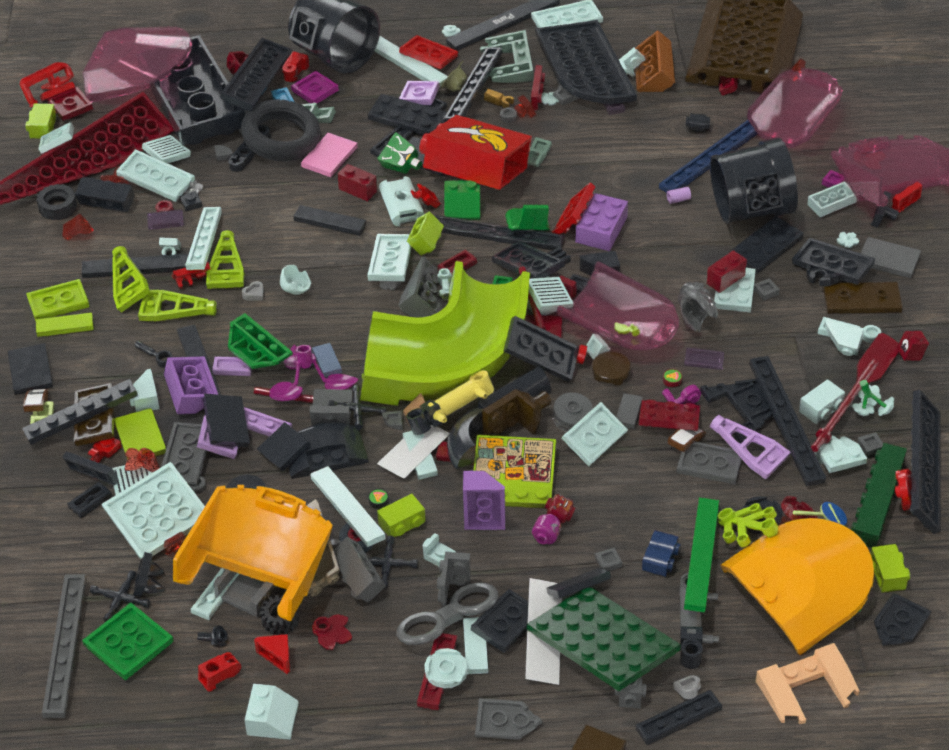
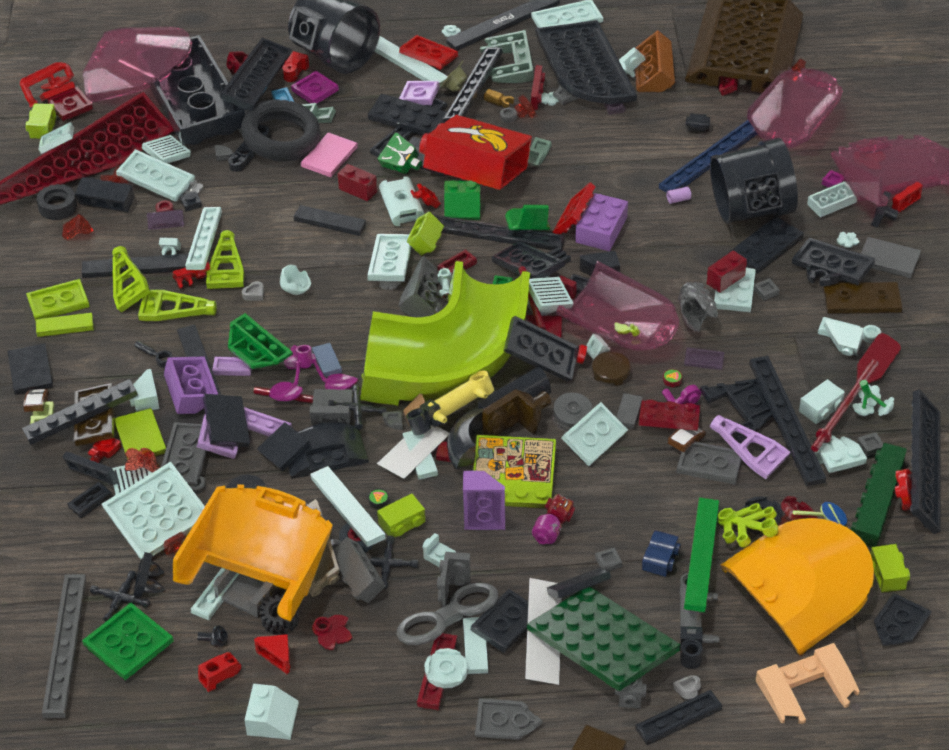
(912, 345): dark red brick -> none

